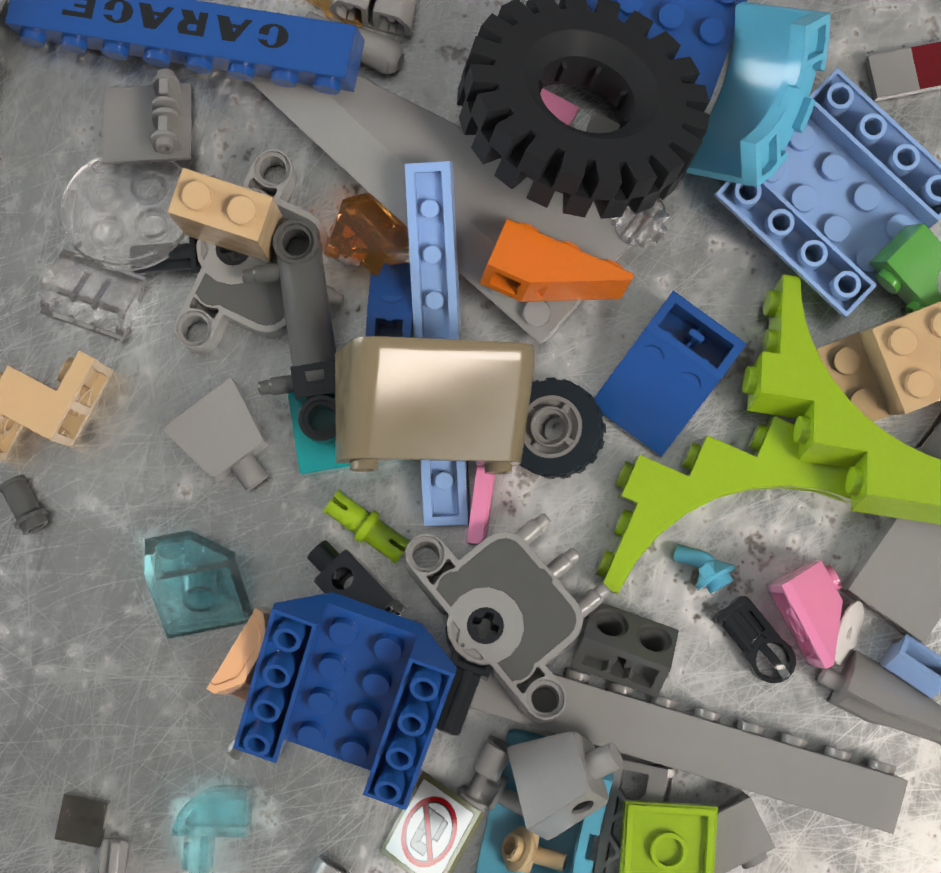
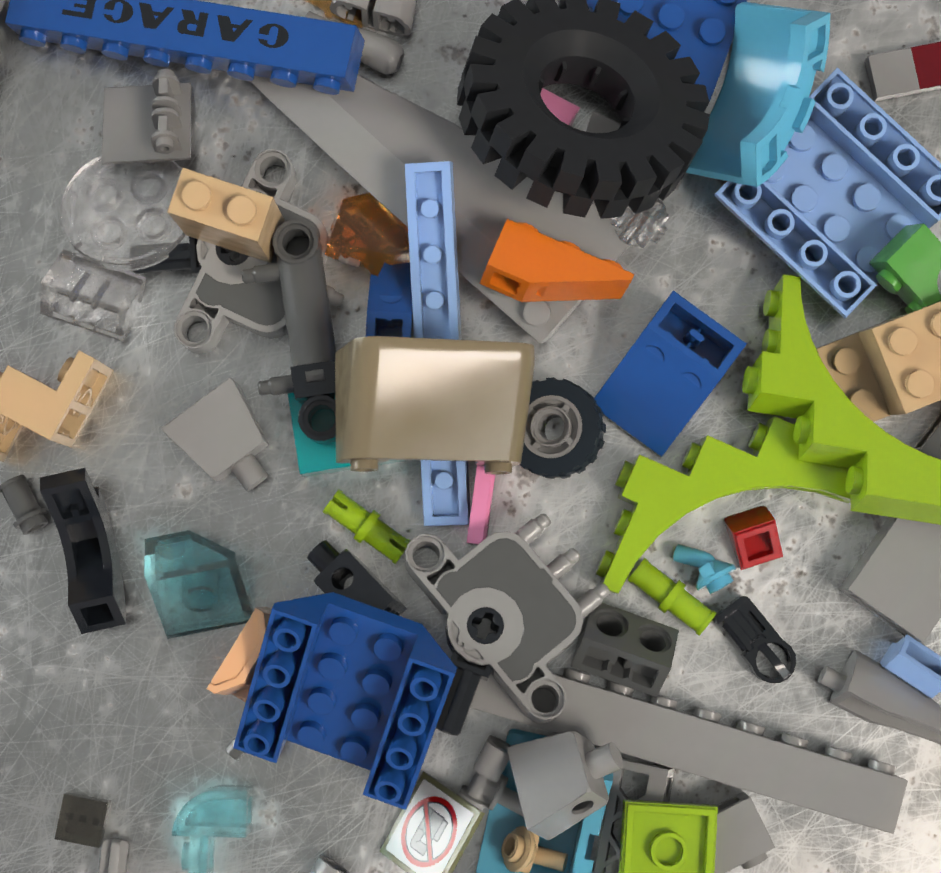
(89, 549): none -> black arch
(672, 596): none -> lime pin
(754, 537): none -> red slope
(811, 610): bright pink slope -> none
(849, 632): white piece -> none

